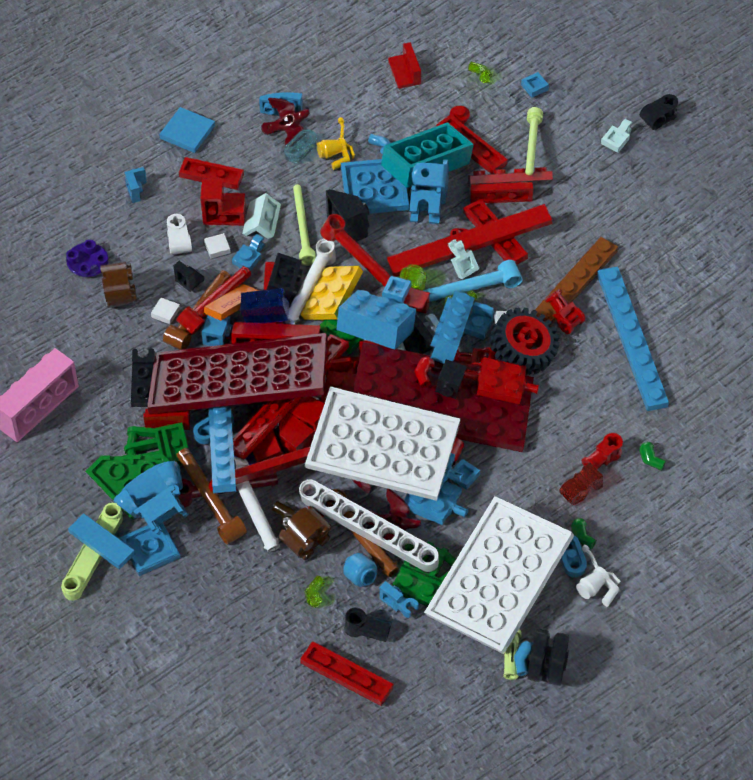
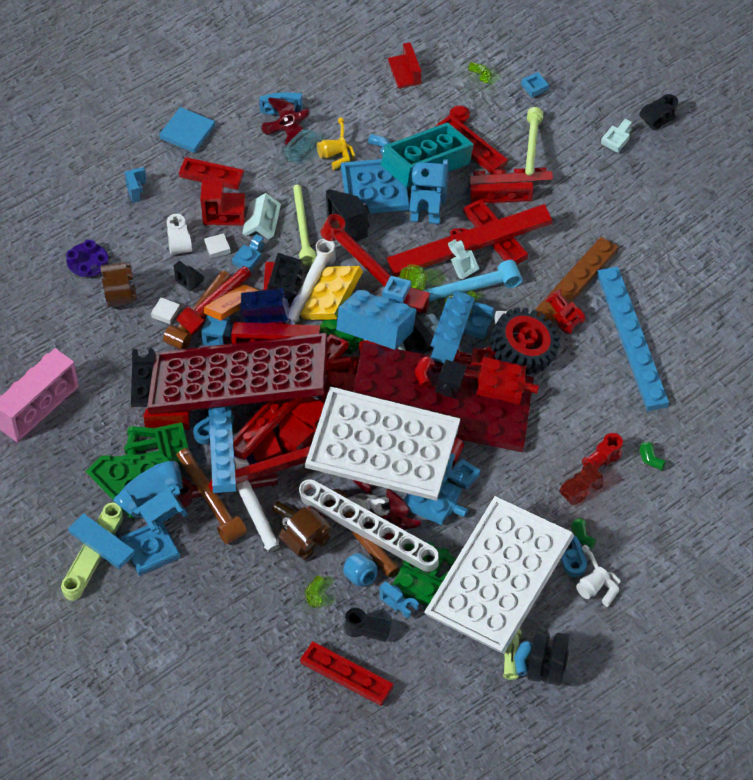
(370, 501): none -> white plate

